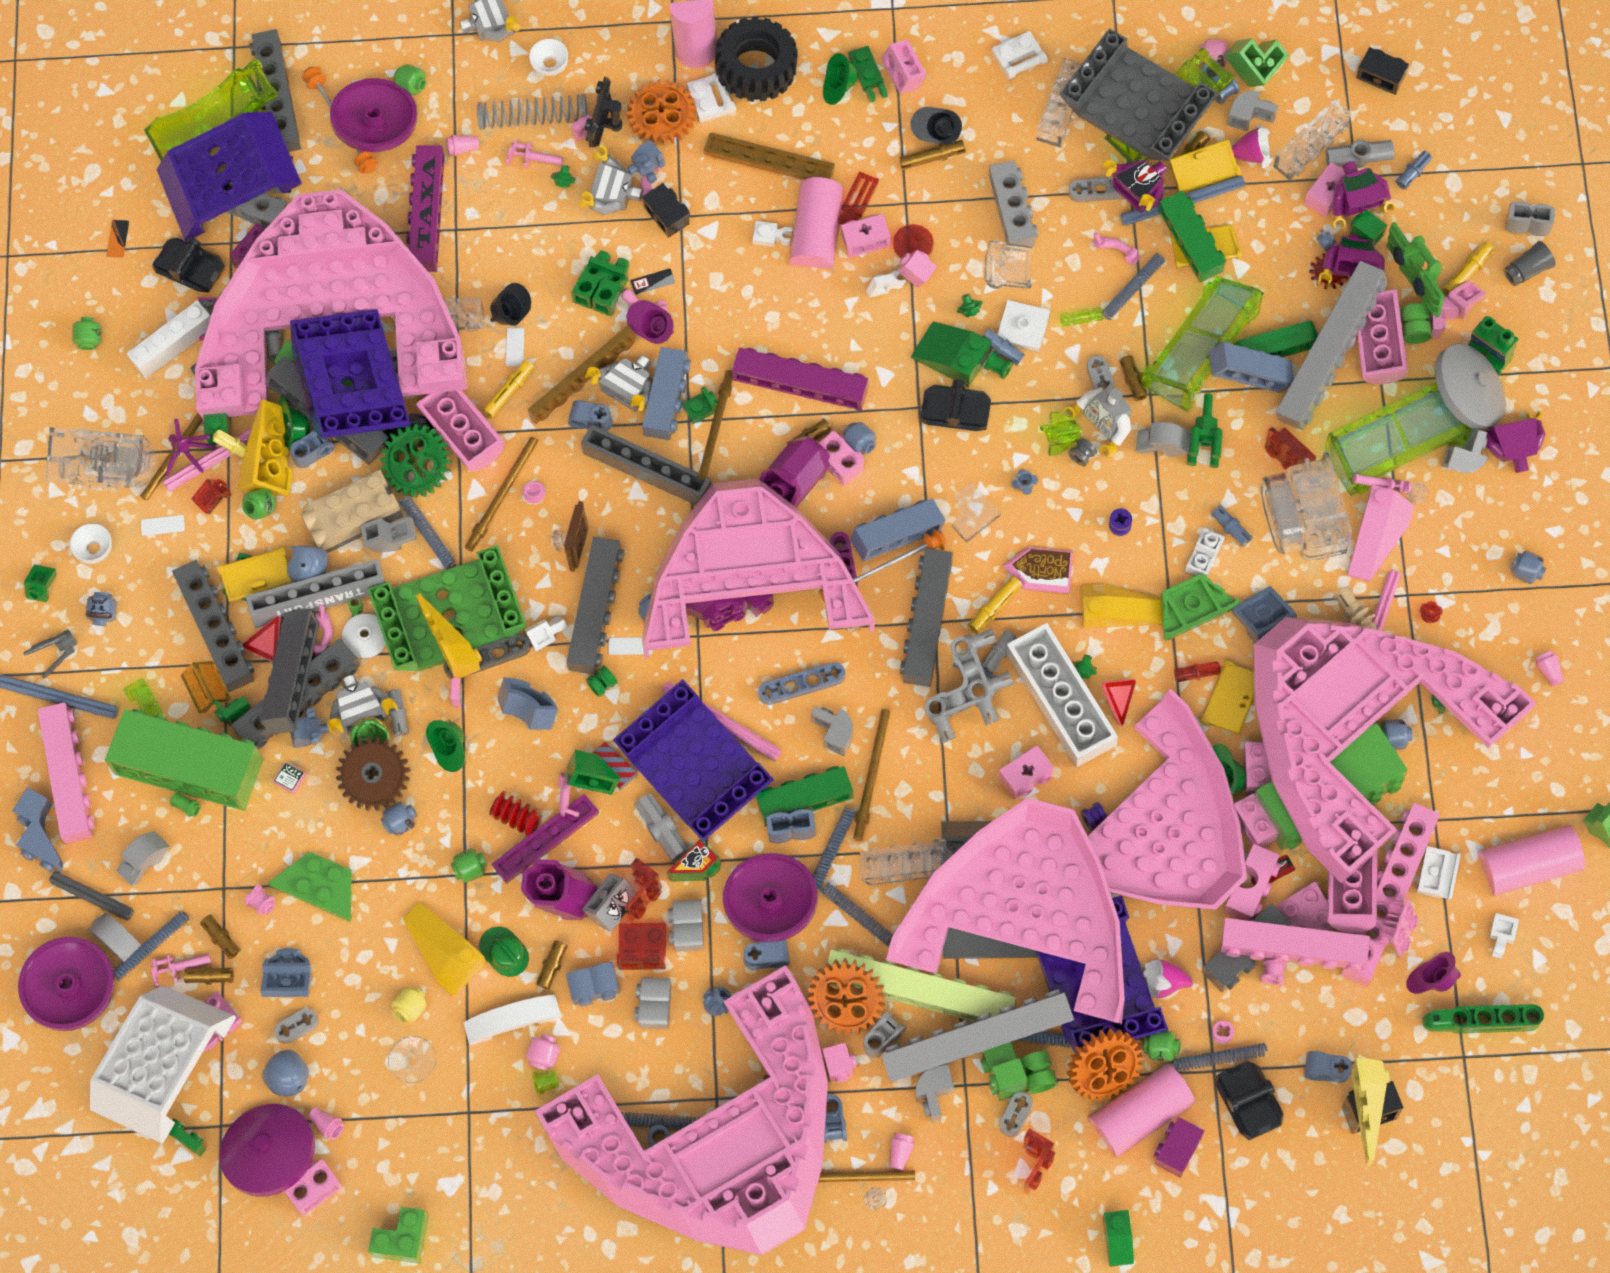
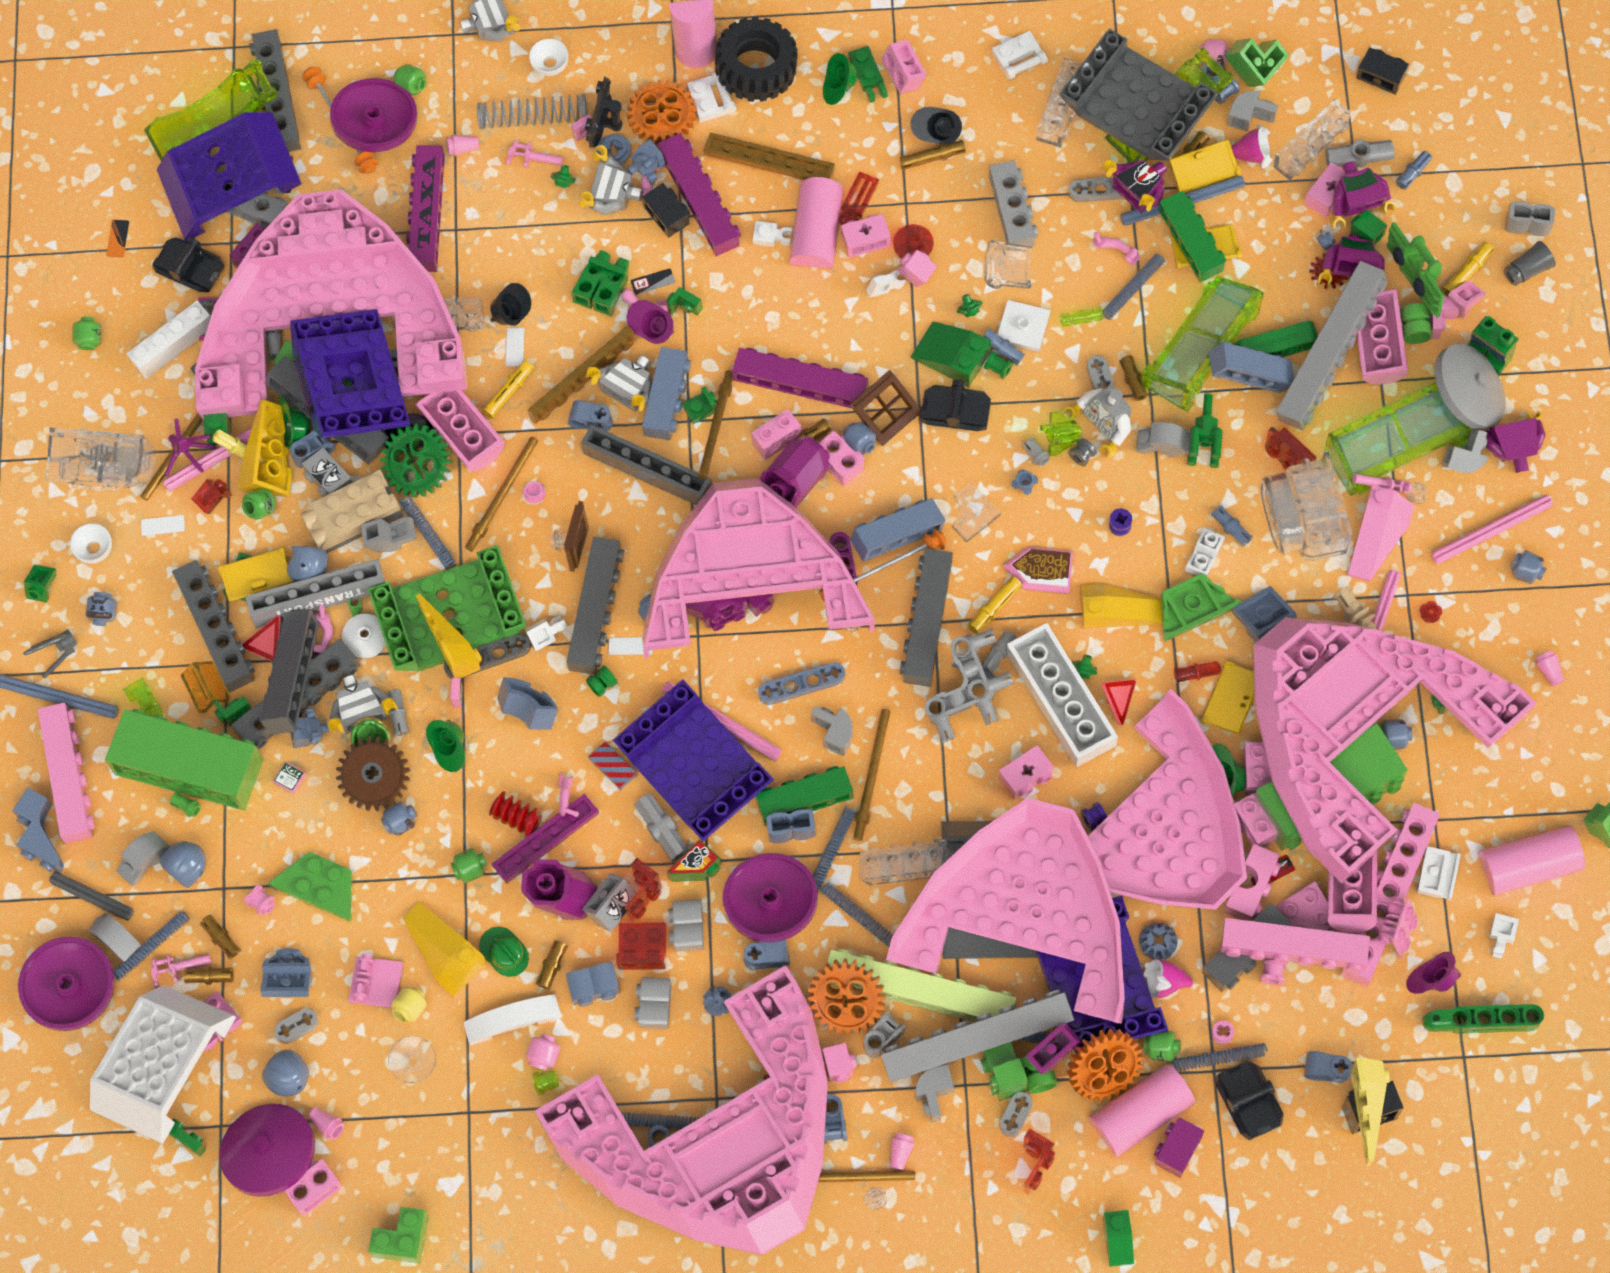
(184, 862): none -> sand blue piece
(325, 473): none -> light grey brick
(375, 981): none -> bright pink hinge
(591, 773): green slope -> none
(620, 143): none -> sand blue gear
(686, 300): none -> green bracket
(699, 195): none -> magenta brick
(775, 433): none -> bright pink brick
(873, 392): none -> reddish brown piece
(1036, 452): none -> light grey pin
(1054, 1048): none -> magenta brick
(1158, 951): none -> sand blue gear
(1491, 529): none -> bright pink axle

